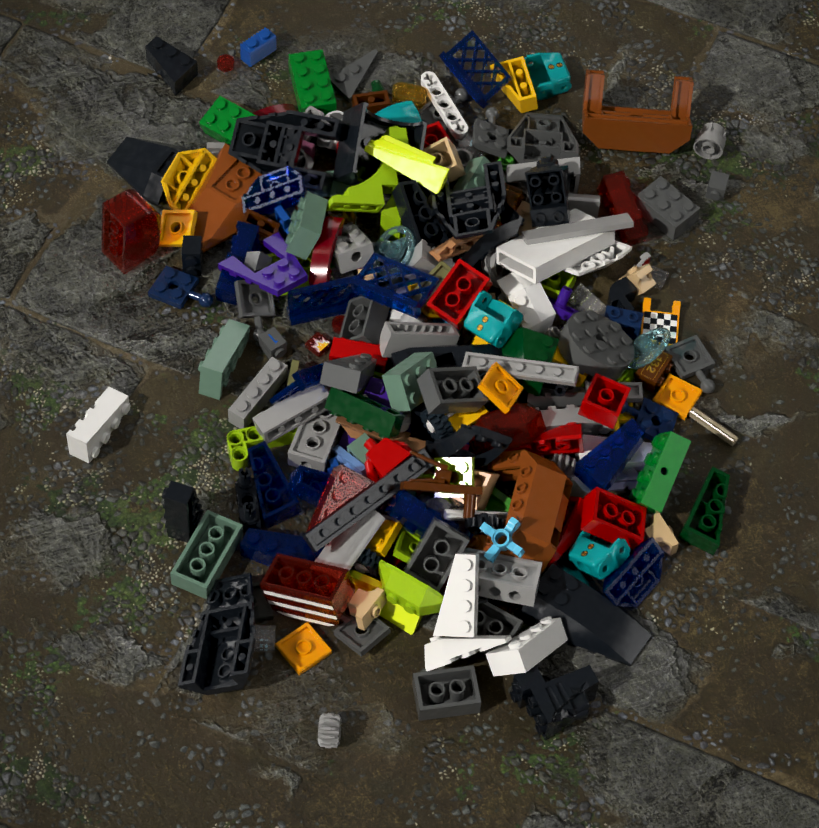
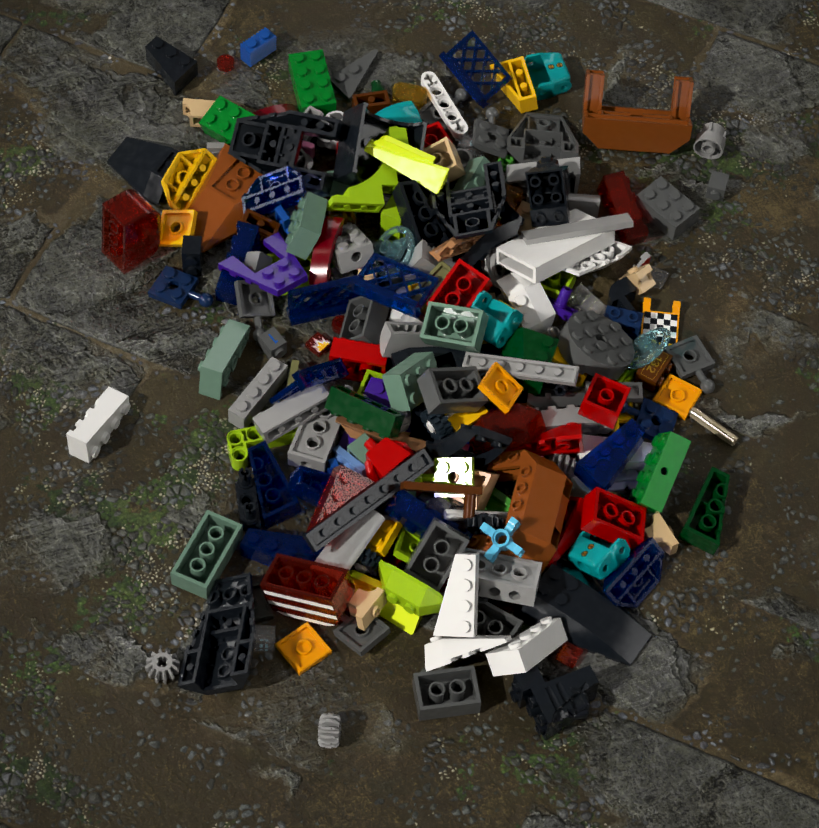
(162, 673): none -> light grey gear
(181, 511): black wedge -> none
(196, 109): none -> tan brick
(349, 373): dark grey wedge -> none
(442, 476): reddish brown plant -> none
(454, 327): none -> sand green brick
(569, 654): none -> clear red tile

